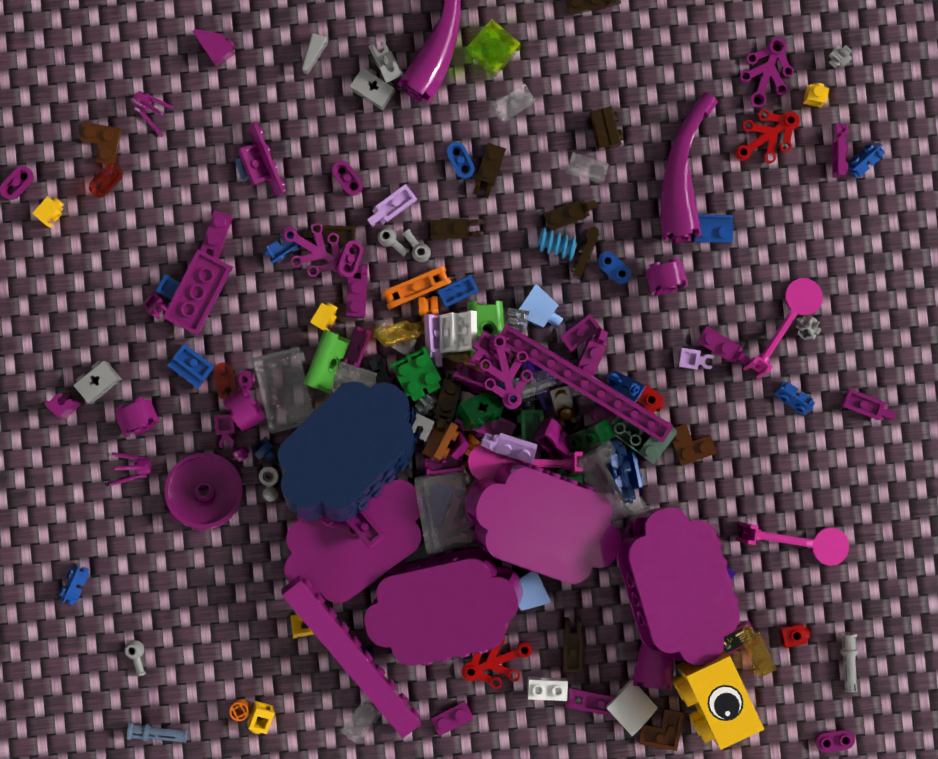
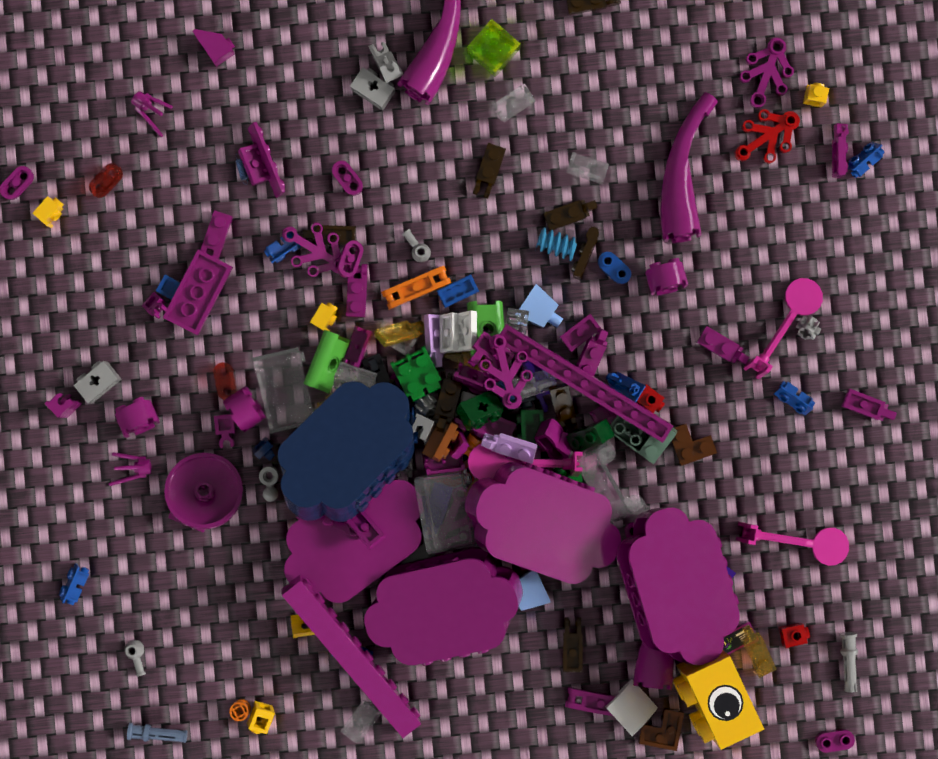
(106, 138): reddish brown plate -> none
(191, 366): blue plate -> none
(240, 453): magenta plate -> none
(245, 374): magenta plate -> none
(315, 48): light grey slope -> none
(391, 241): light grey bar -> none
(392, 206): lavender hinge -> none
(424, 306): orange wheel -> none
(452, 718): magenta plate -> none
(454, 229): dark brown hinge -> none
(461, 160): blue plate -> none
(493, 663): red plant -> none
(547, 688): white brick -> none
(605, 128): dark brown brick -> none
(627, 492): dark blue plant -> none
(634, 476): blue bracket -> none
(691, 359): lavender plate -> none
(715, 229): blue plate -> none
(840, 56): light grey gear -> none

